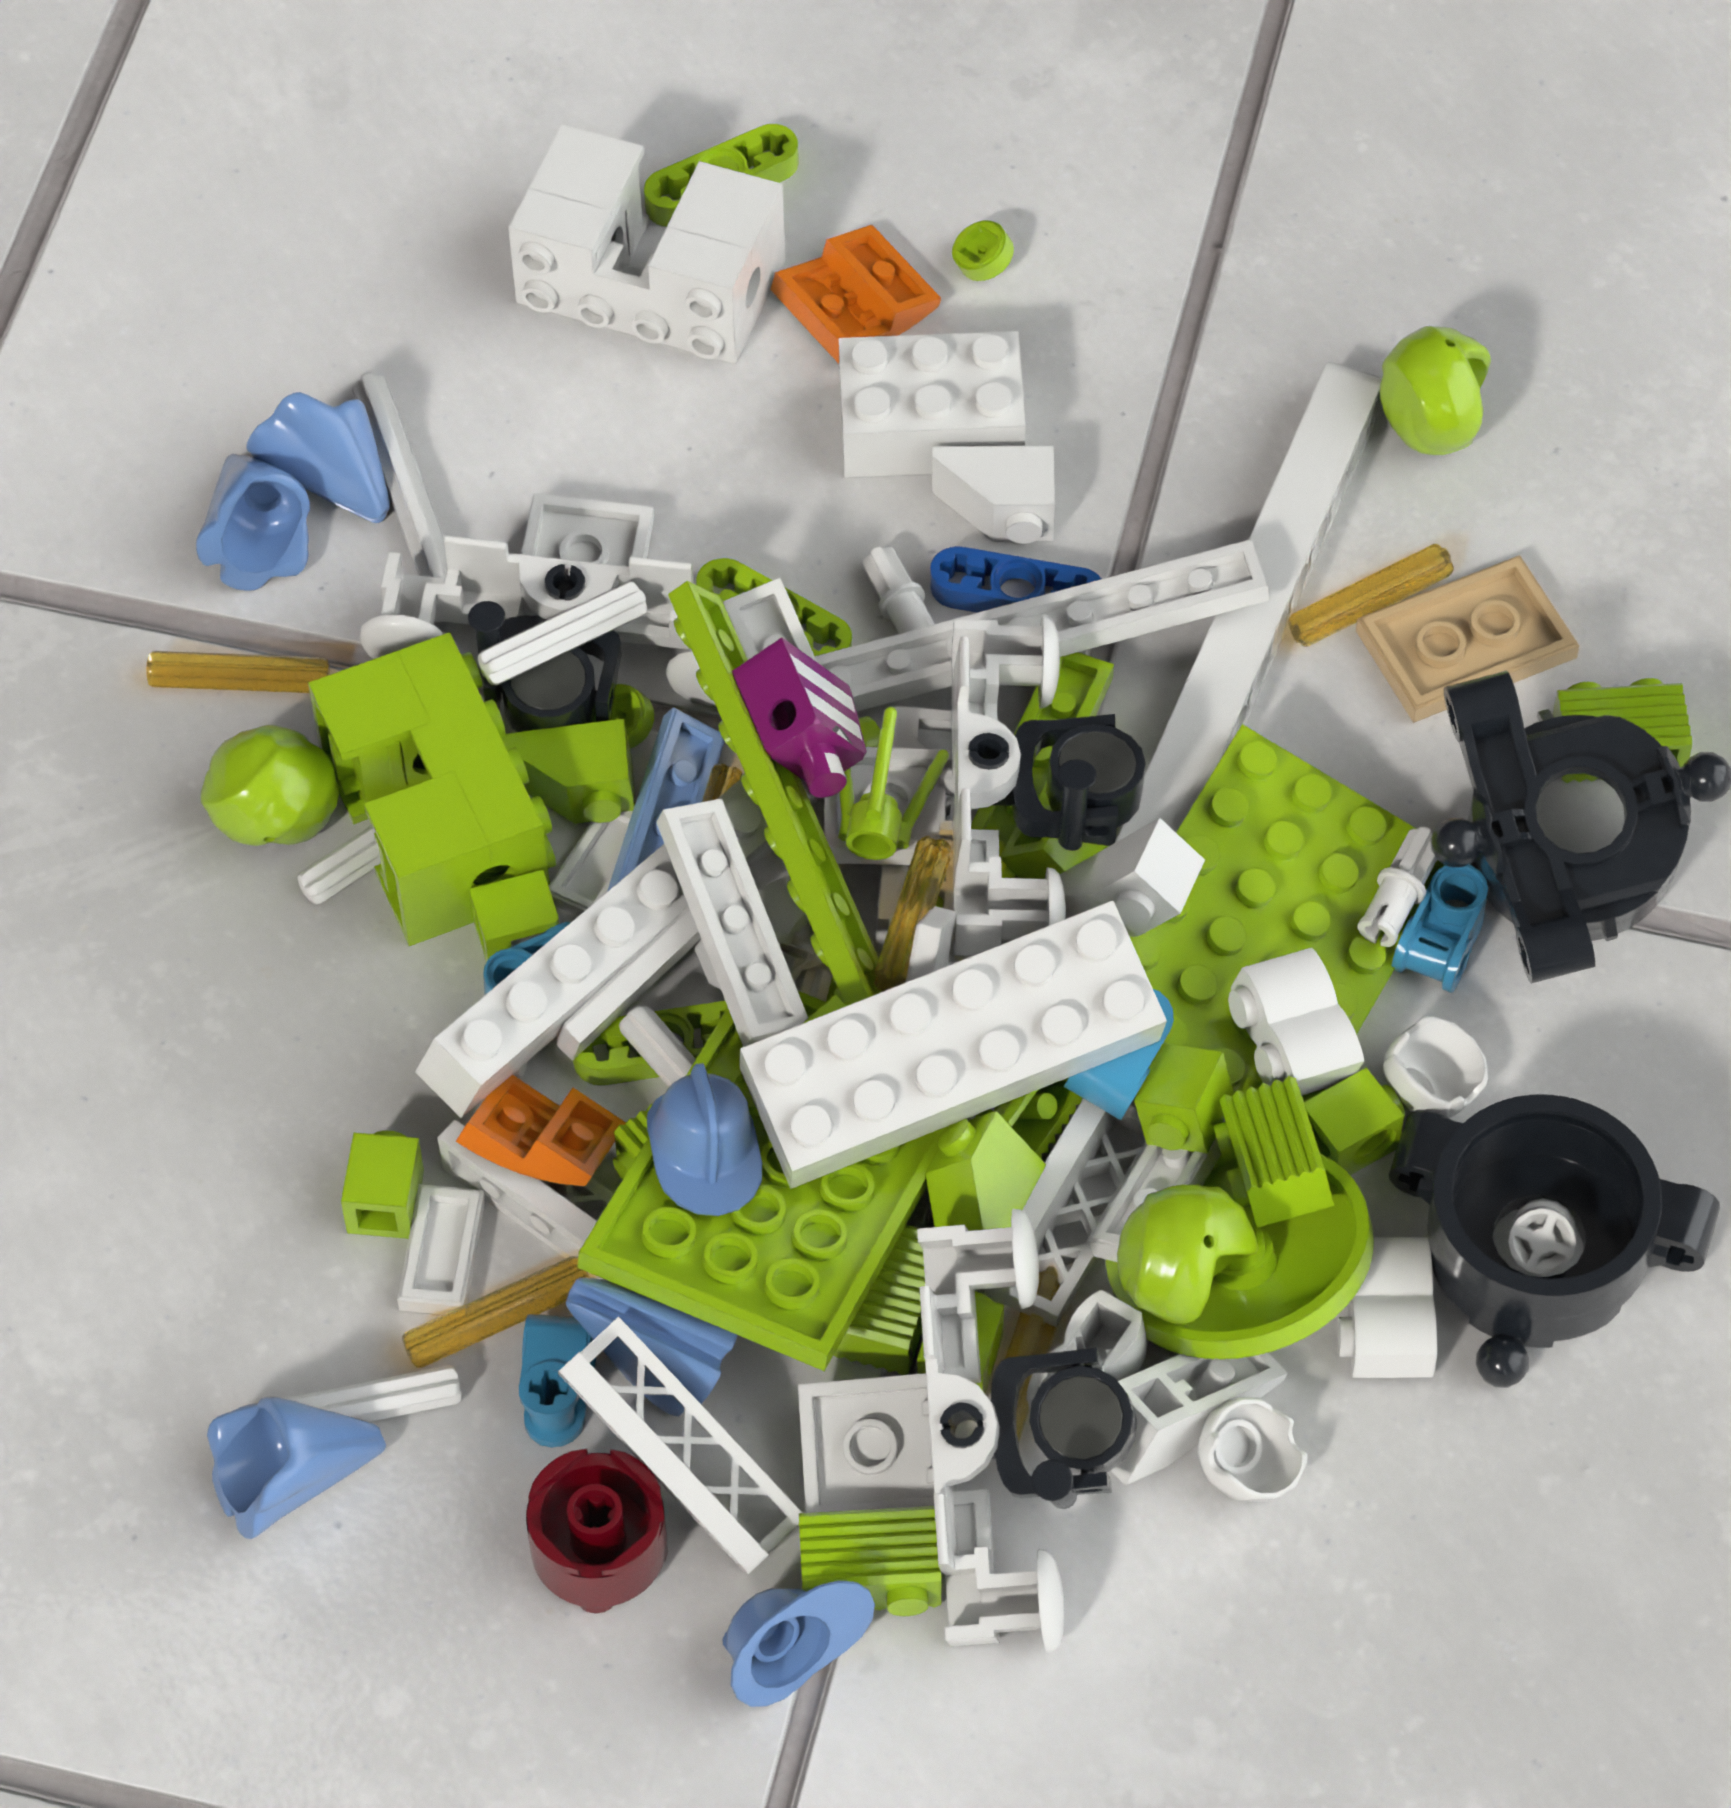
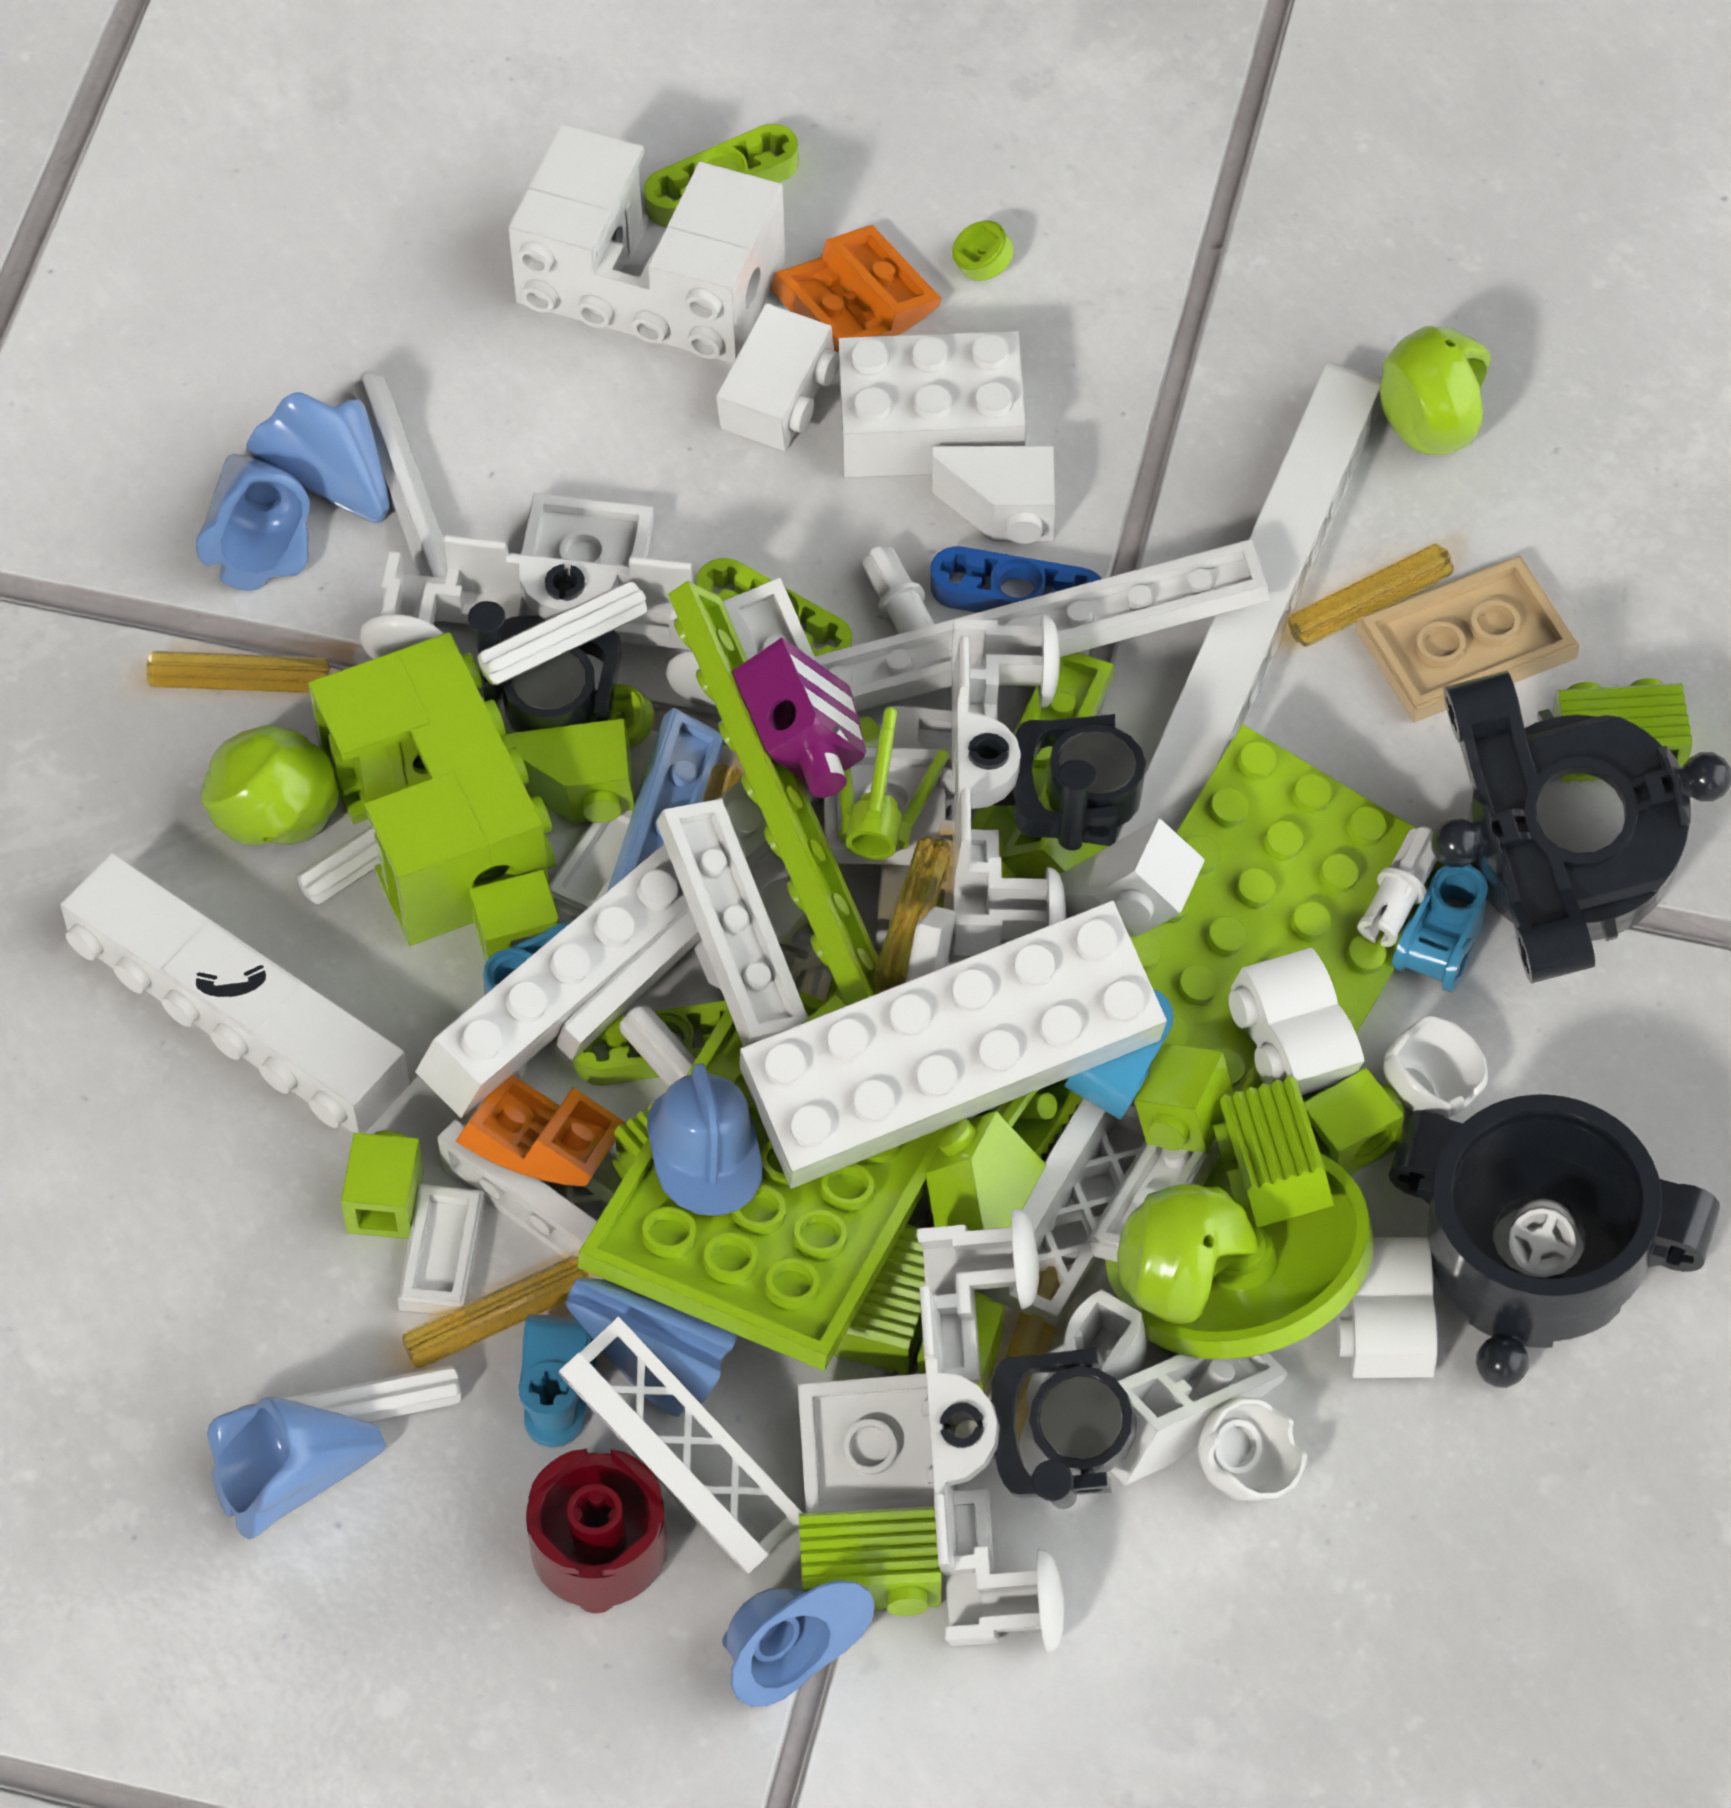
(235, 996): none -> white brick
(777, 377): none -> white brick

